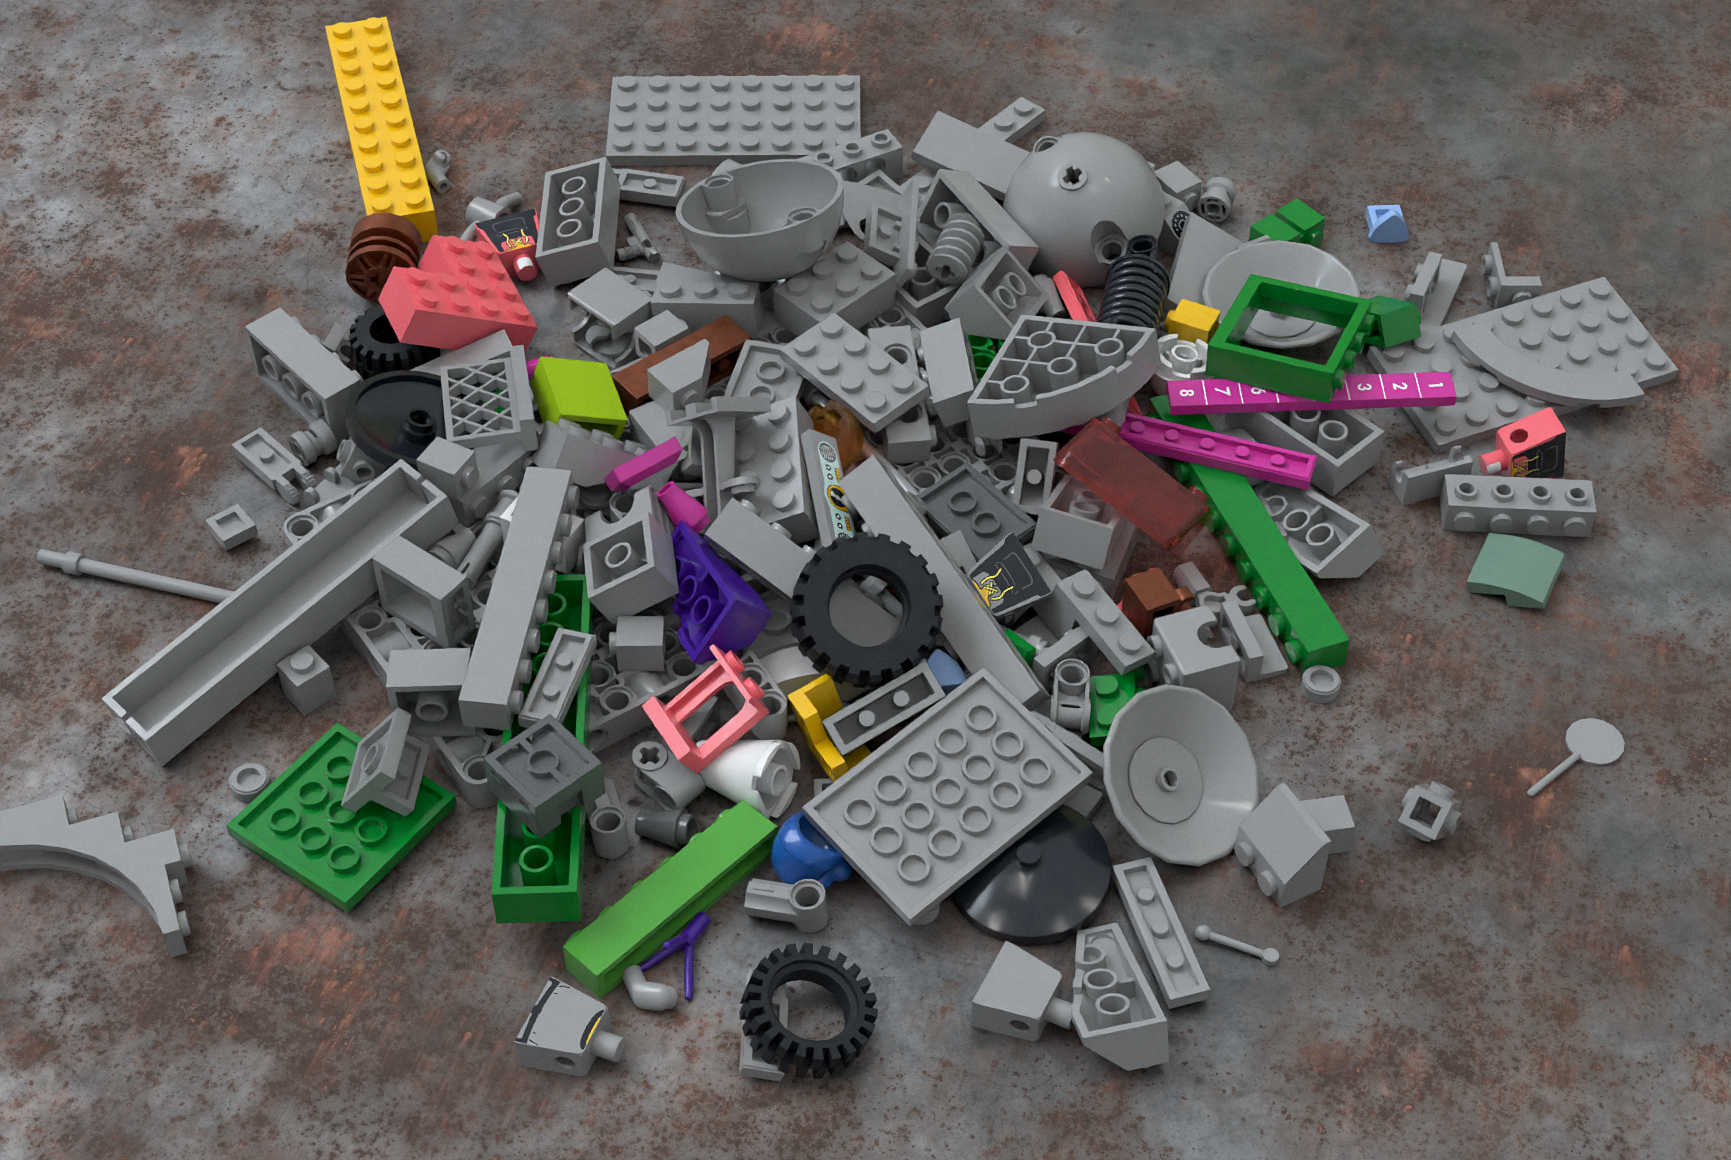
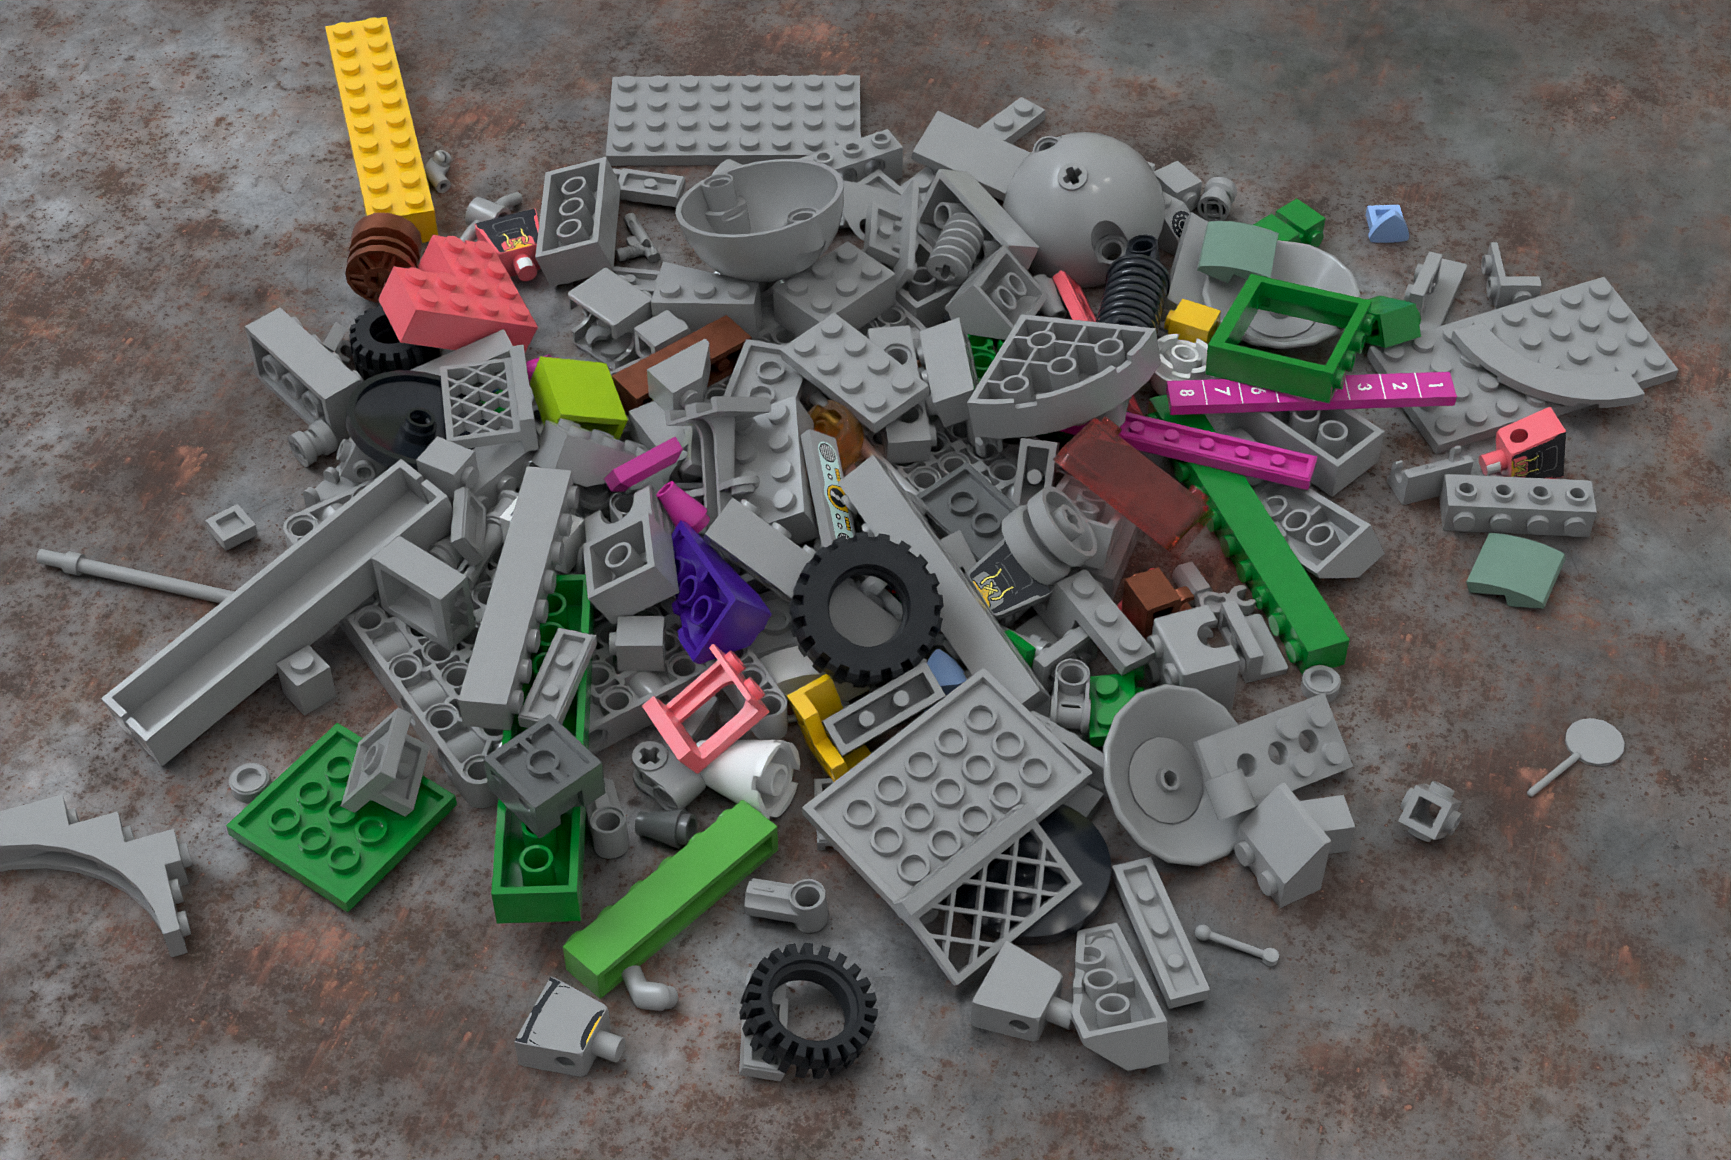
(273, 464): light grey hinge -> none
(429, 688): light grey brick -> none
(468, 526): none -> light grey tile
(685, 942): dark purple plant -> none
(804, 853): blue piece -> none
(964, 865): none -> light grey fence
(1049, 536): none -> light grey wheel
(1235, 793): none -> light grey hinge
(1237, 250): none -> sand green slope

